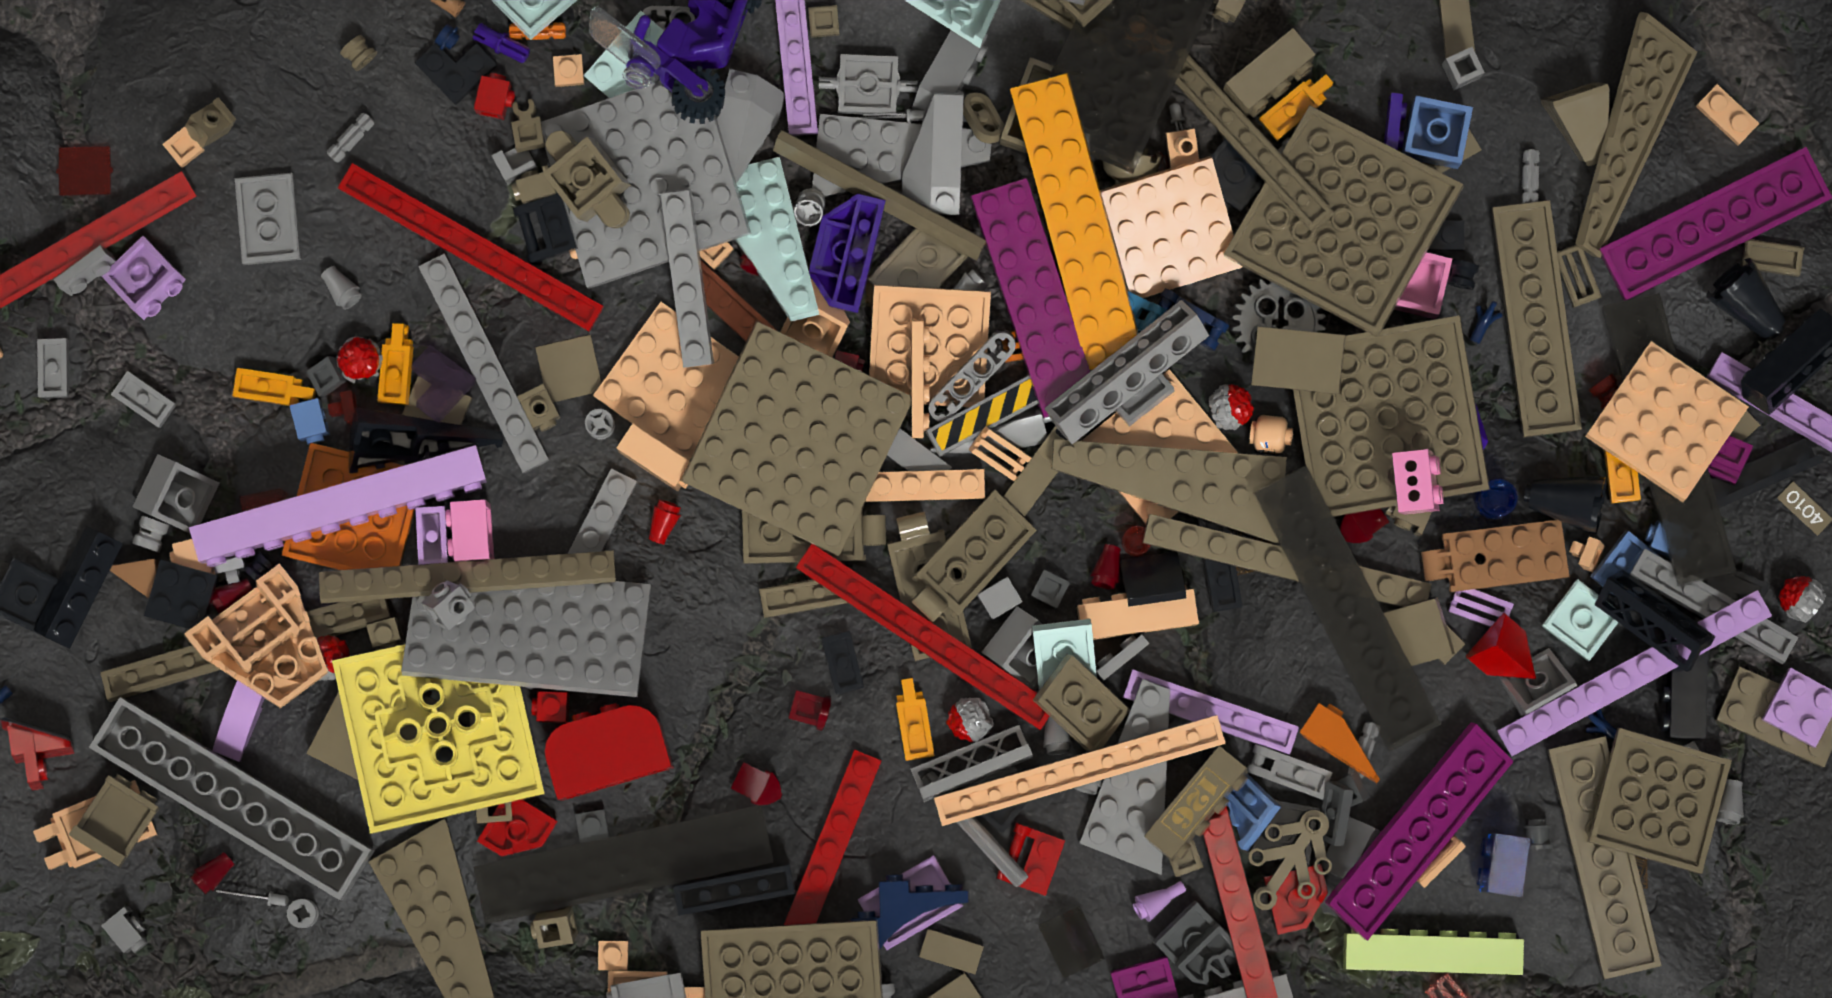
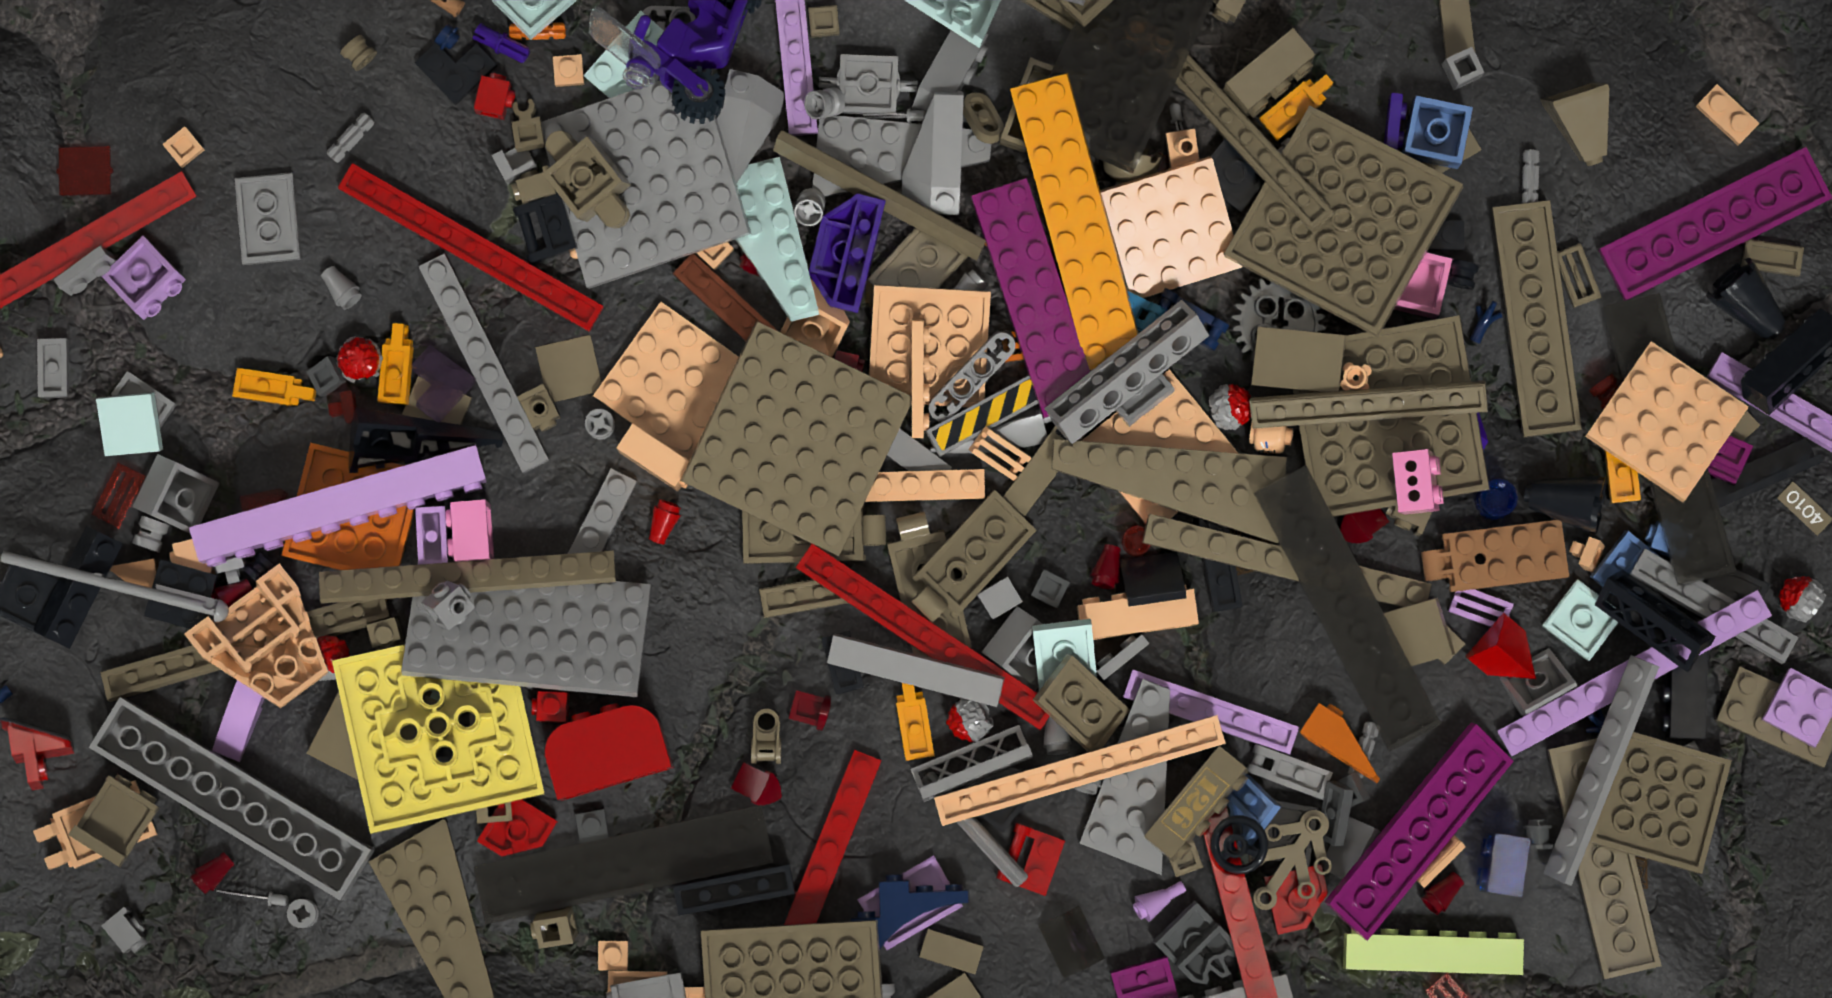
(128, 500): none -> clear red tile
(129, 424): none -> light aqua tile
(161, 594): none -> light grey bar
(210, 123): dark tan brick -> none
(309, 421): medium blue brick -> none
(687, 278): light grey plate -> none
(766, 739): none -> dark tan piece
(824, 103): none -> light grey wheel
(915, 670): none -> light grey tile
(1229, 848): none -> black piece
(1350, 371): none -> light nougat plate
(1369, 404): none -> dark tan tile
(1440, 895): none -> dark red cone
(1601, 770): none -> light grey plate
(1645, 94): dark tan wing -> none
(1732, 803): light grey cone -> none

